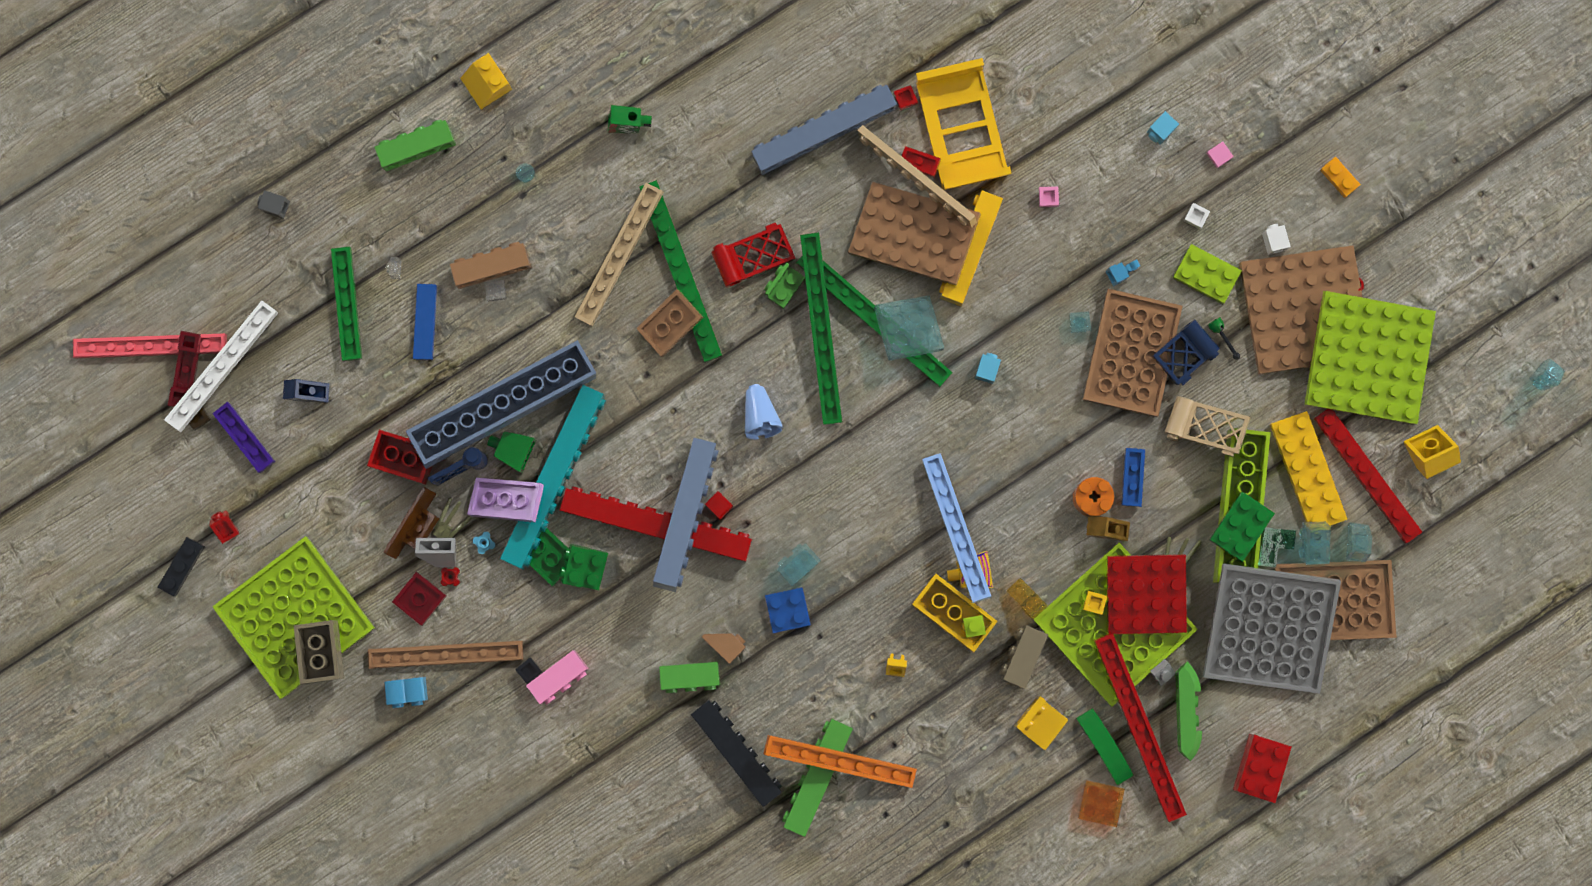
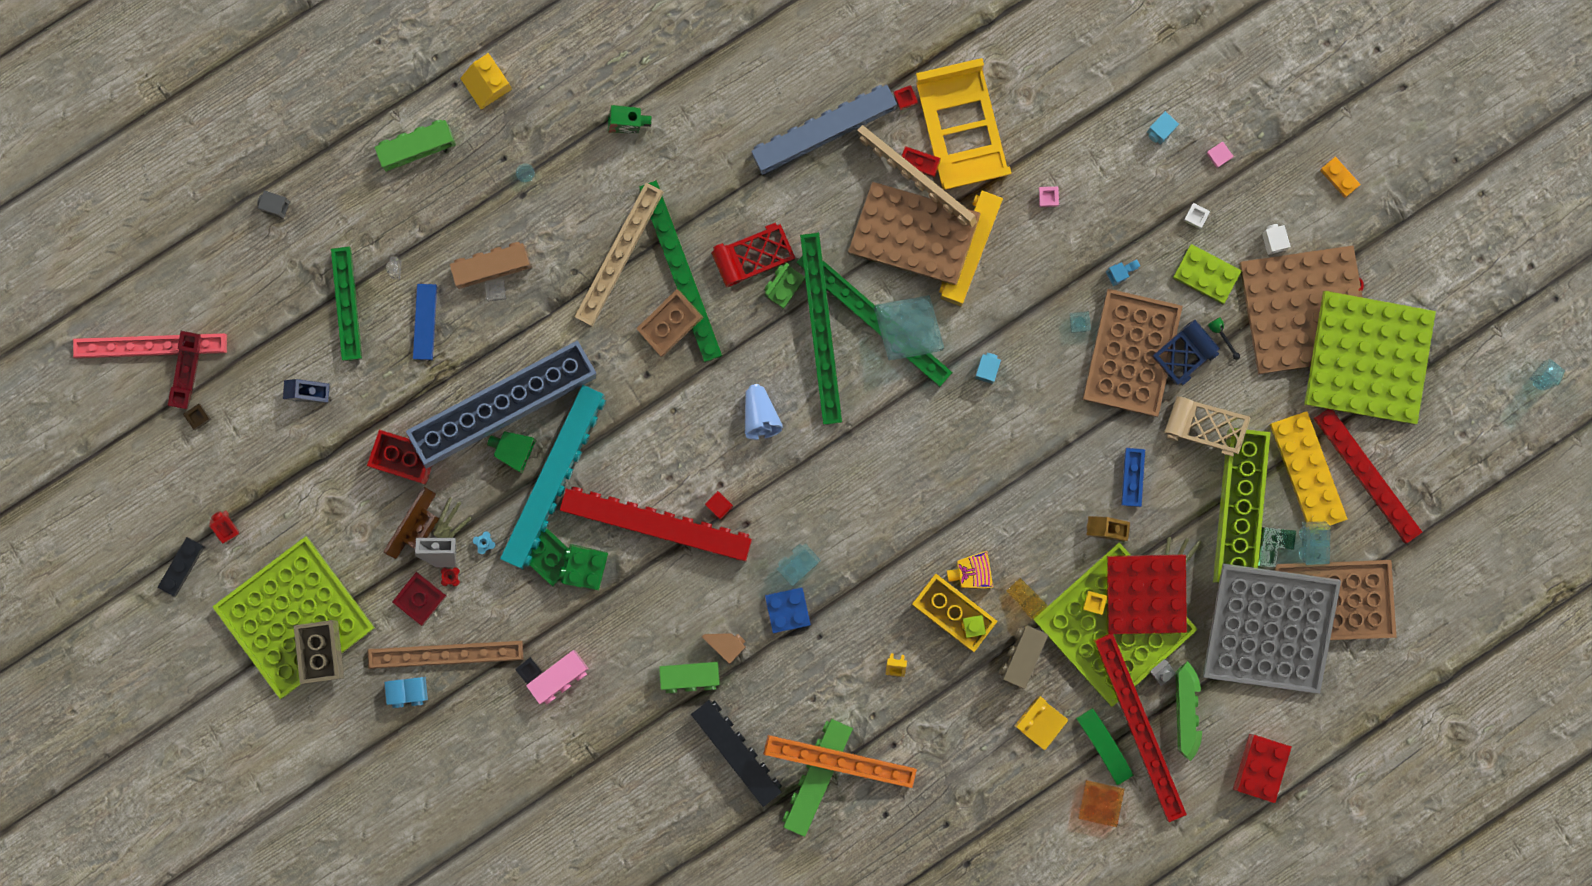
(221, 366): white plate -> none
(243, 437): dark purple plate -> none
(472, 458): dark blue piece -> none
(505, 499): lavender plate -> none
(684, 515): sand blue brick -> none
(956, 528): light blue plate -> none
(1101, 489): orange brick -> none
(1241, 526): green plate -> none
(1358, 542): clear light blue slope -> none
(1433, 451): yellow slope -> none

